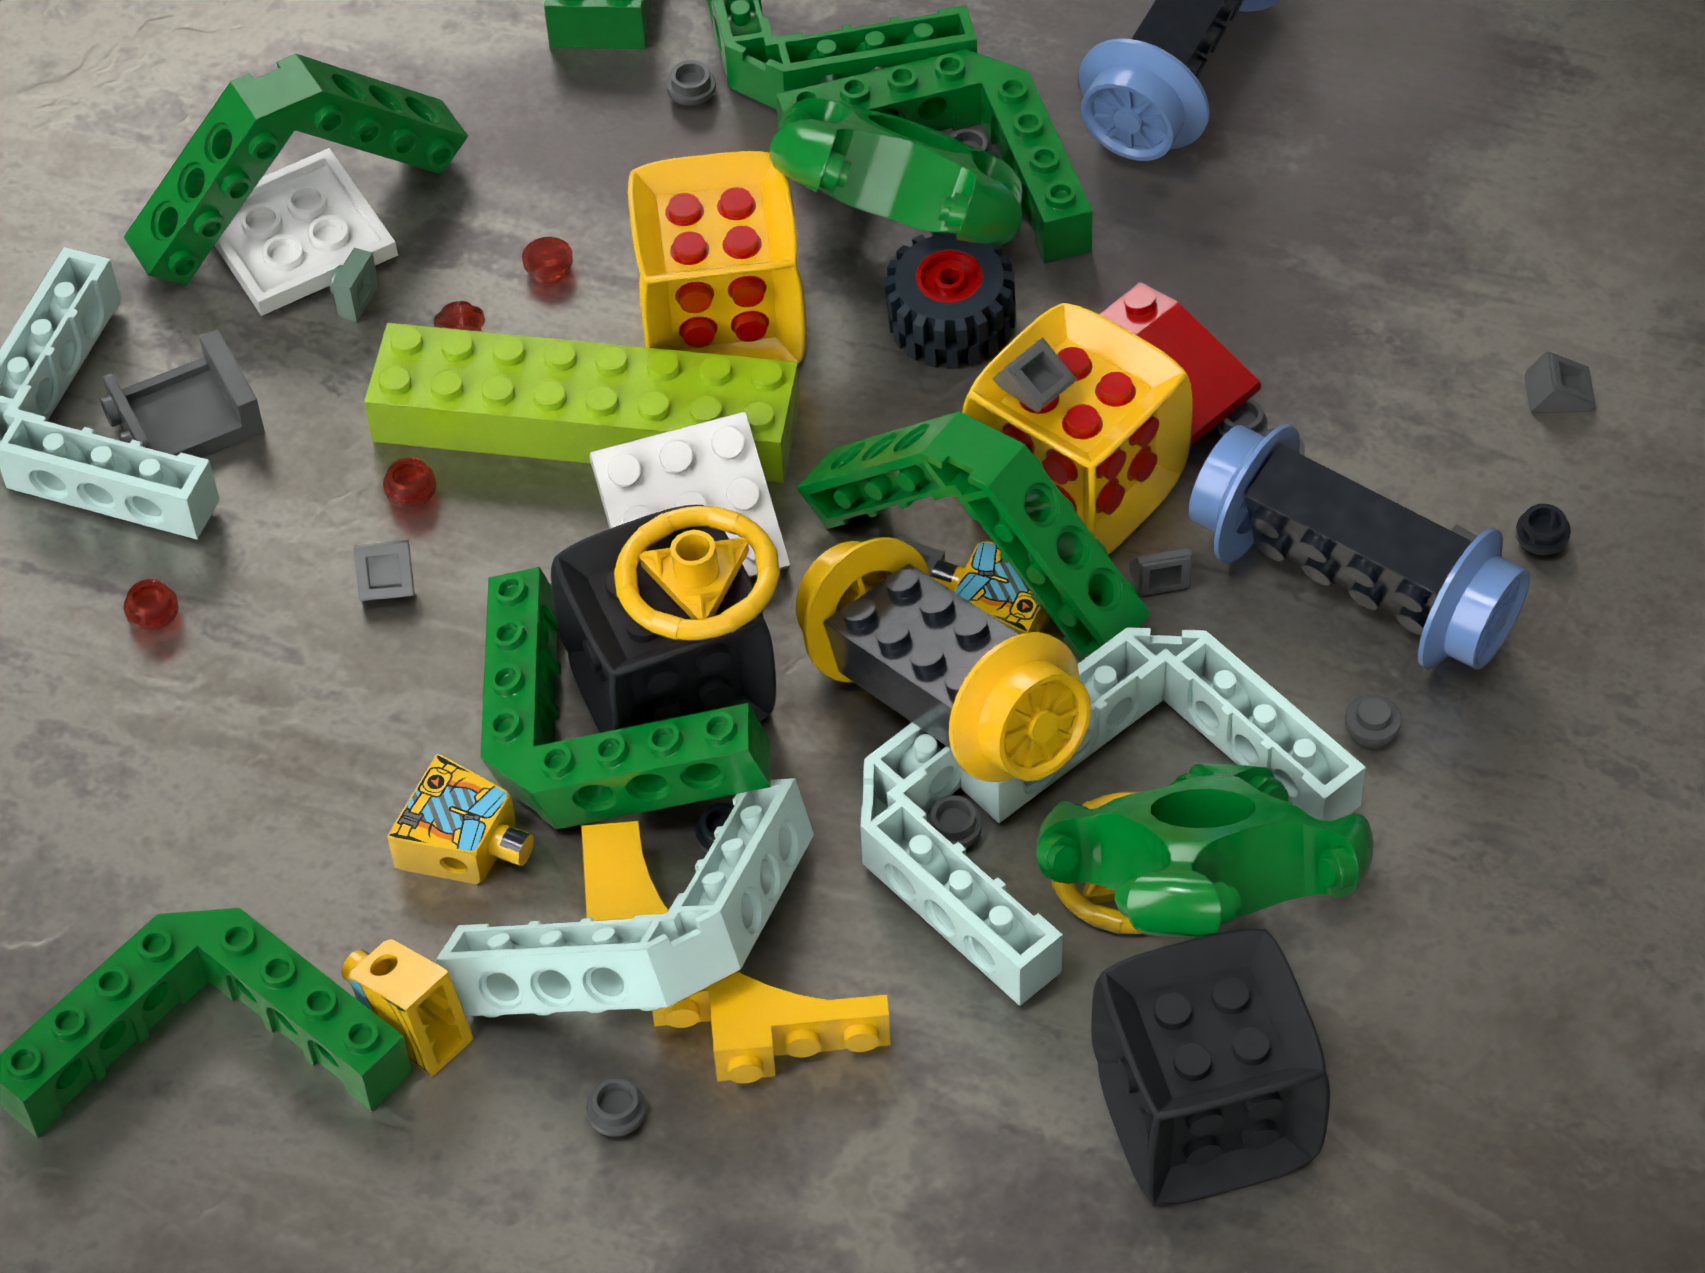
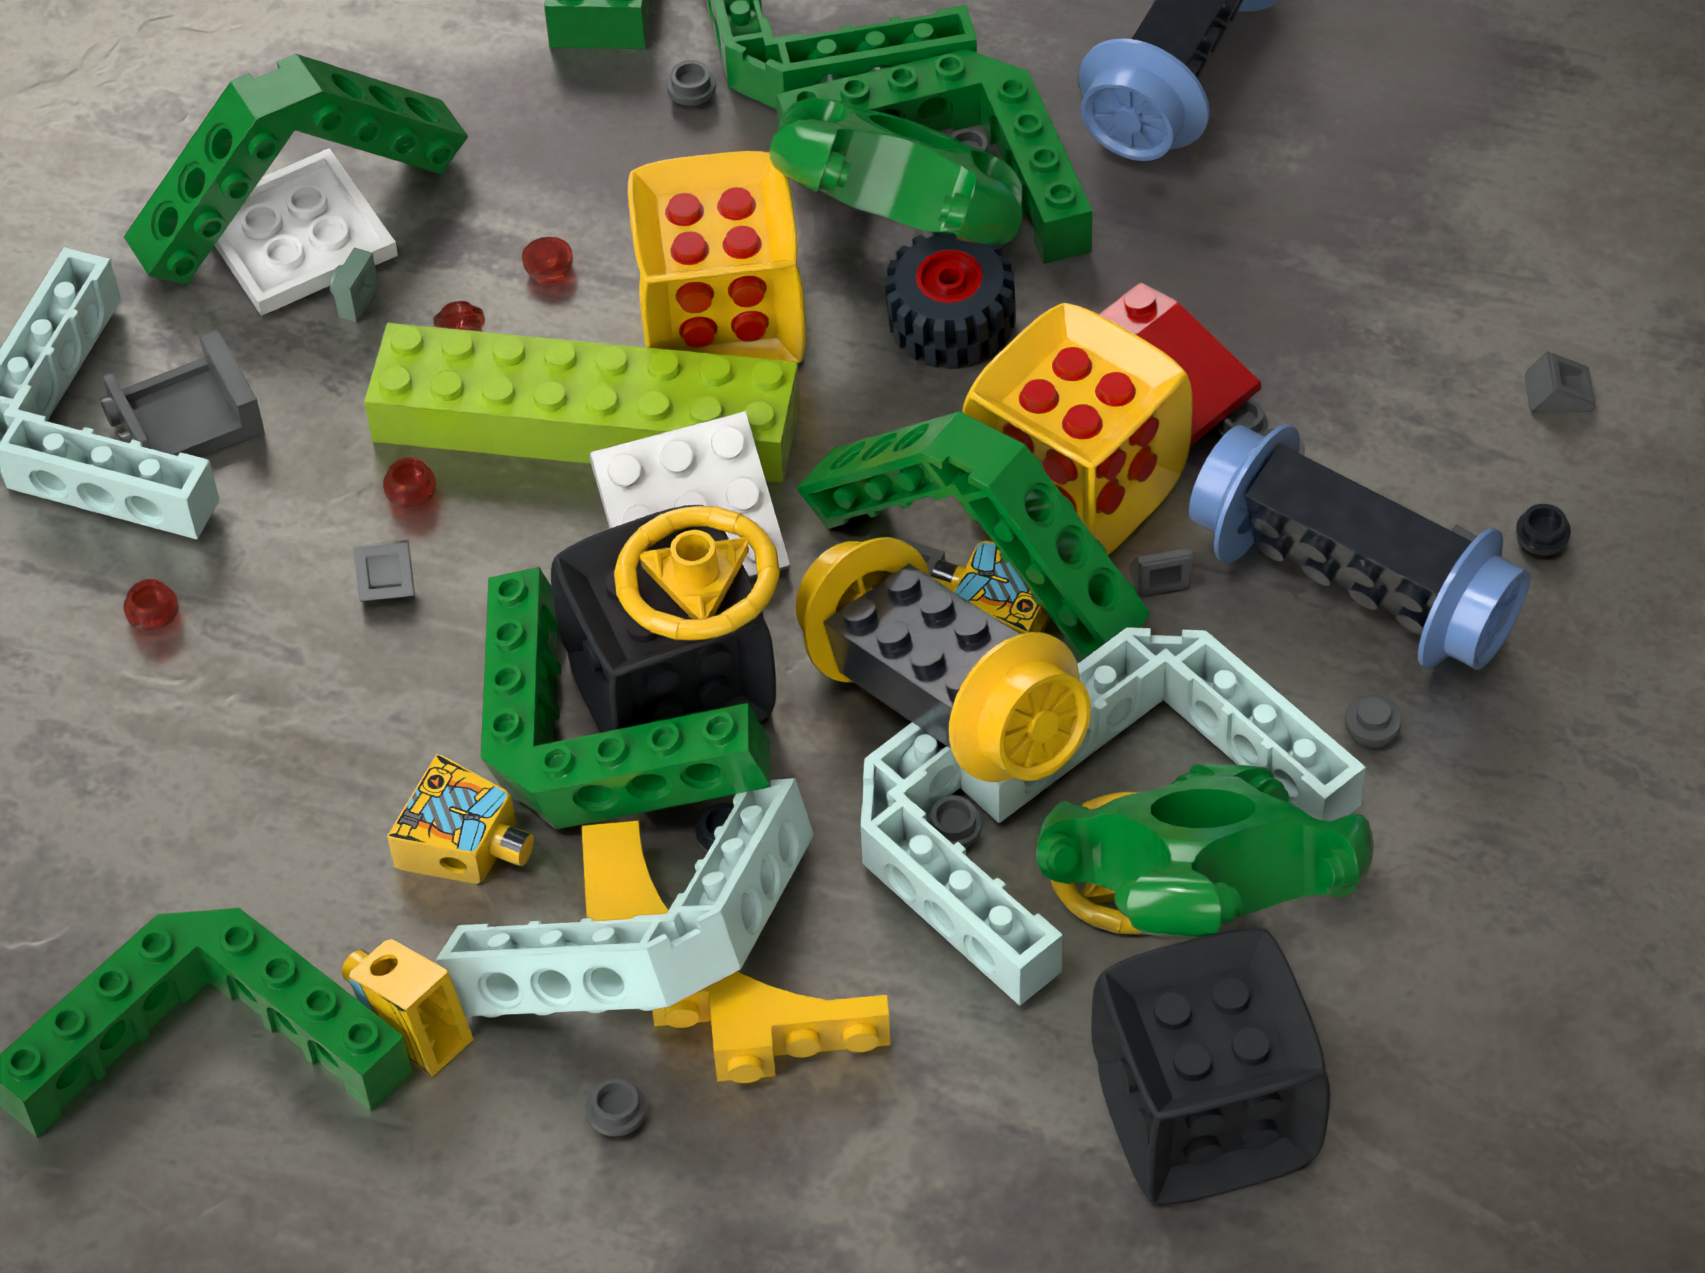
(1035, 376): dark grey slope -> none

